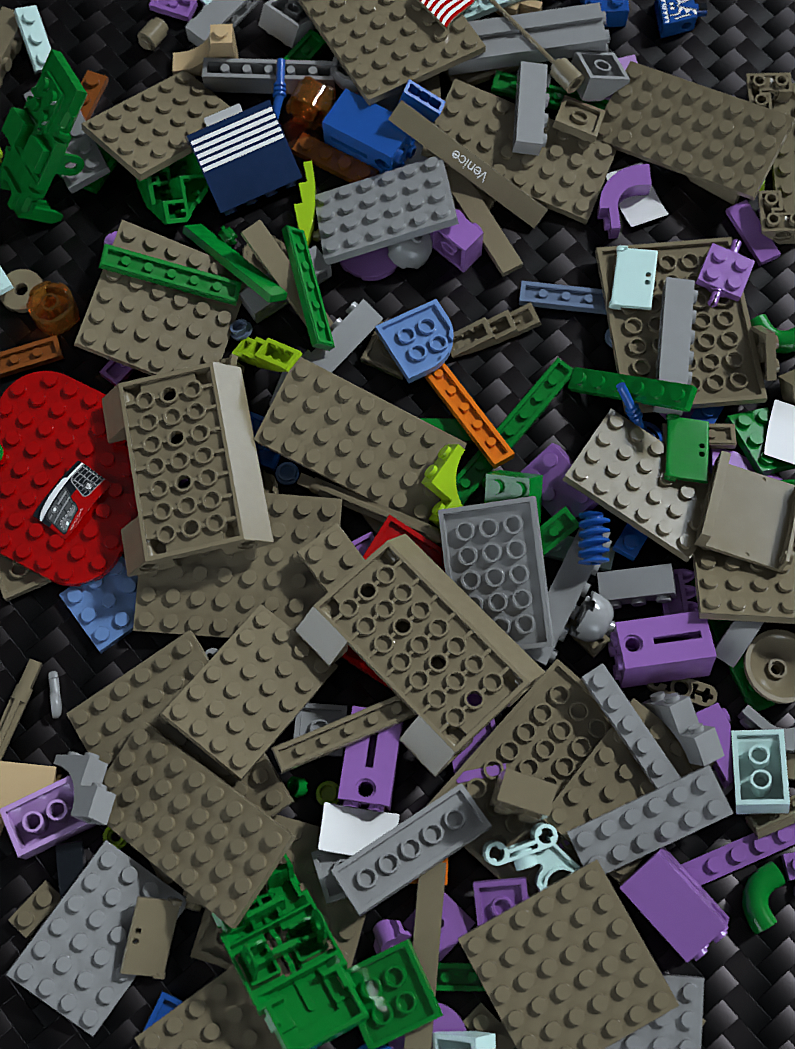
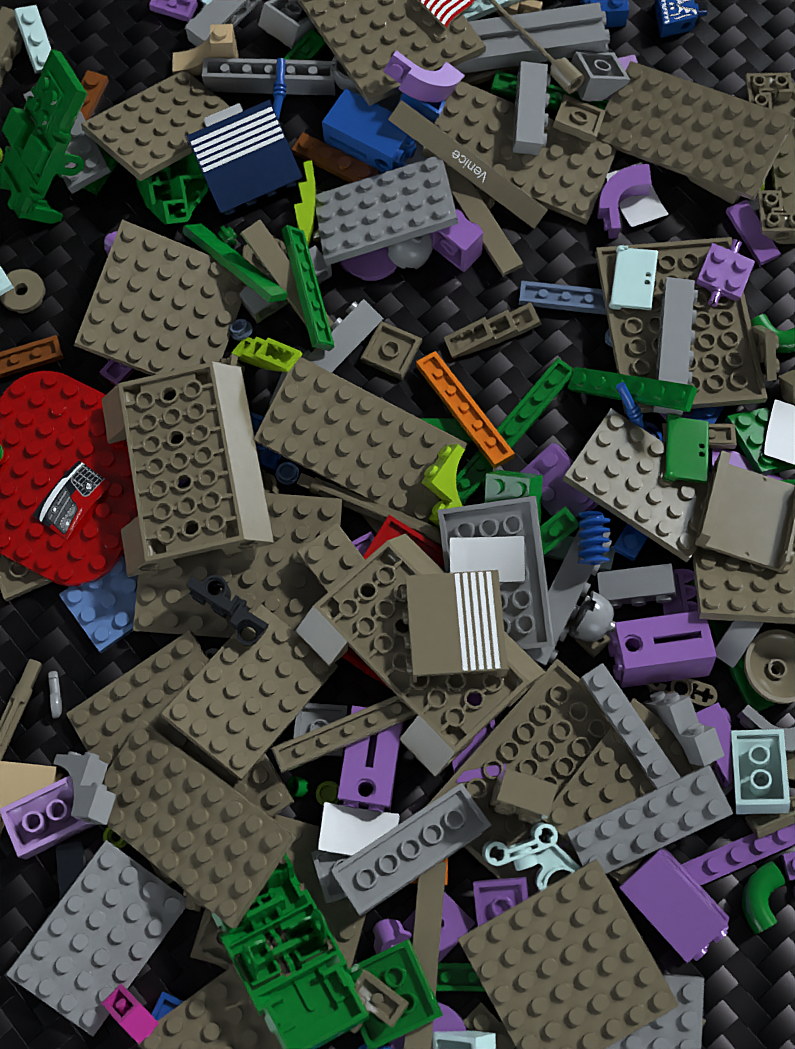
(35, 909): dark tan plate -> none
(52, 307): clear orange brick -> none
(130, 1014): none -> dark pink brick
(152, 34): dark tan brick -> none
(154, 938): dark tan door -> none
(170, 274): green tile -> none
(223, 606): none -> black plate
(310, 103): clear orange brick -> none
(379, 999): none -> dark tan plate
(418, 339): medium blue plate -> none
(421, 83): none -> medium lavender arch
(454, 624): none -> dark tan panel
(489, 553): none -> white sticker

